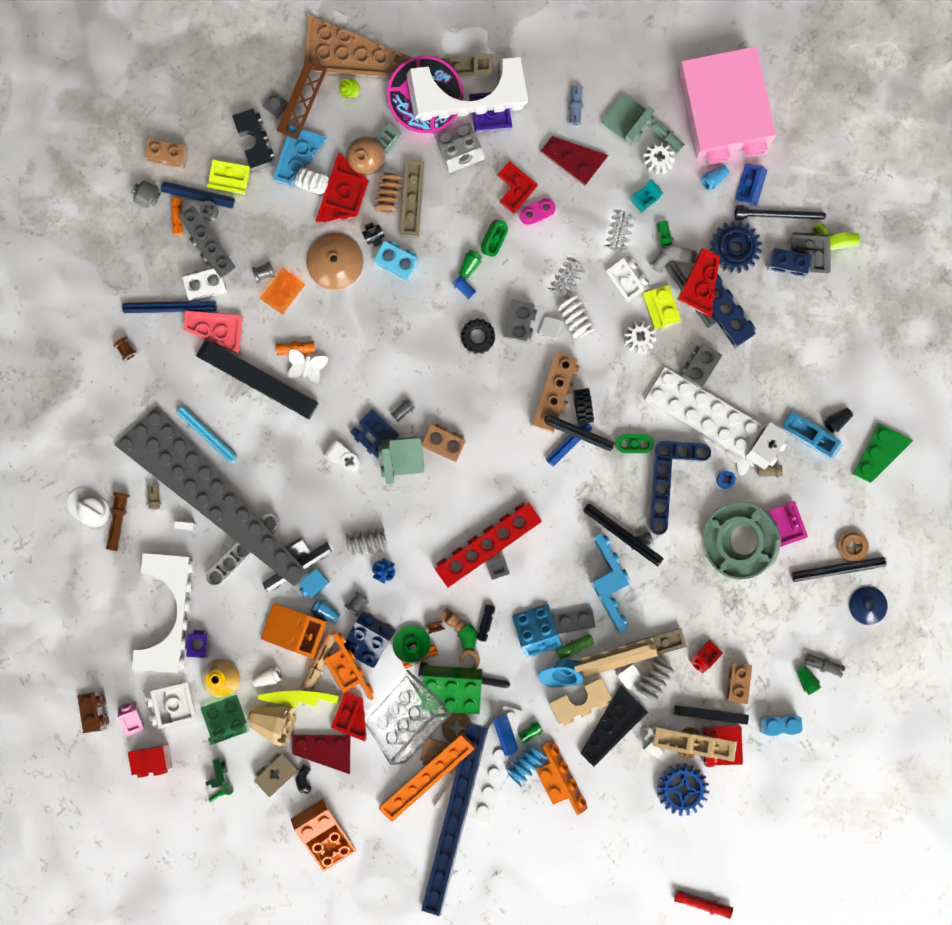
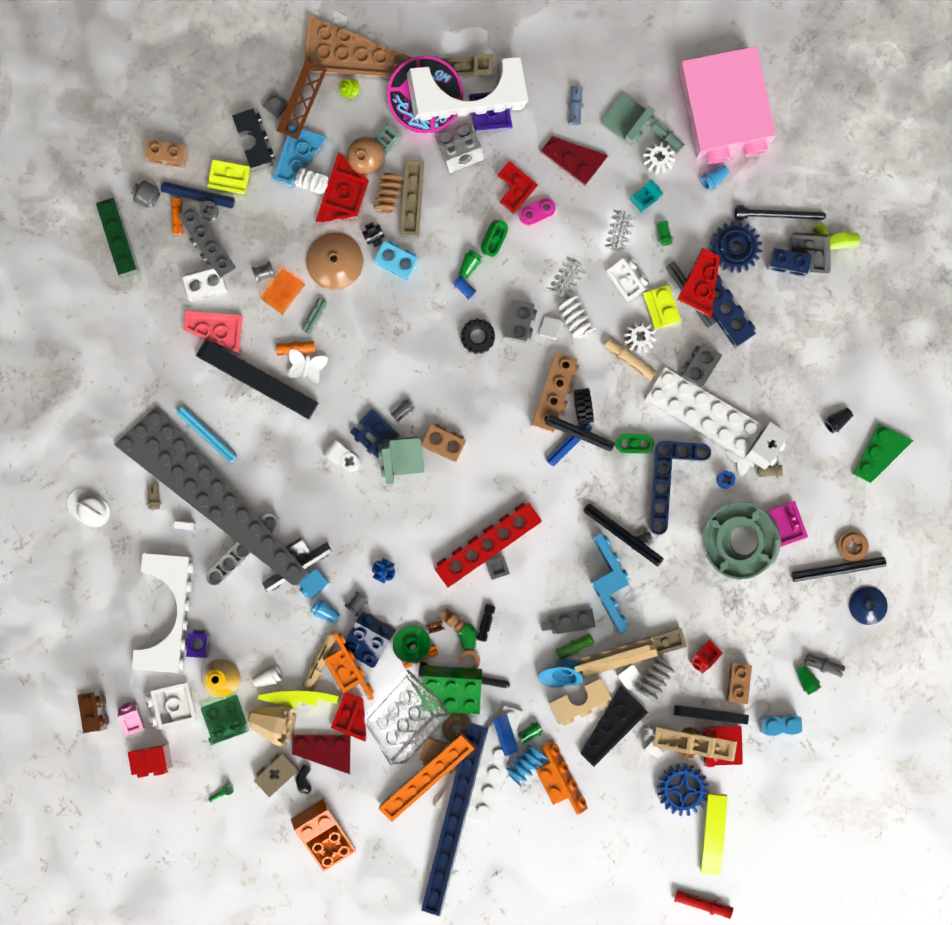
(117, 238): none -> dark green brick
(118, 512): reddish brown pin -> none
(125, 349): reddish brown bush -> none
(170, 306): dark blue axle -> none
(220, 769): dark green bracket -> none
(294, 630): orange slope -> none
(314, 315): none -> sand green axle
(366, 542): light grey piece -> none
(536, 630): dark azure bracket -> none
(630, 359): none -> tan pin
(673, 253): light grey arm -> none
(714, 833): none -> neon yellow slope
(751, 184): blue slope -> none
(812, 435): dark azure slope -> none

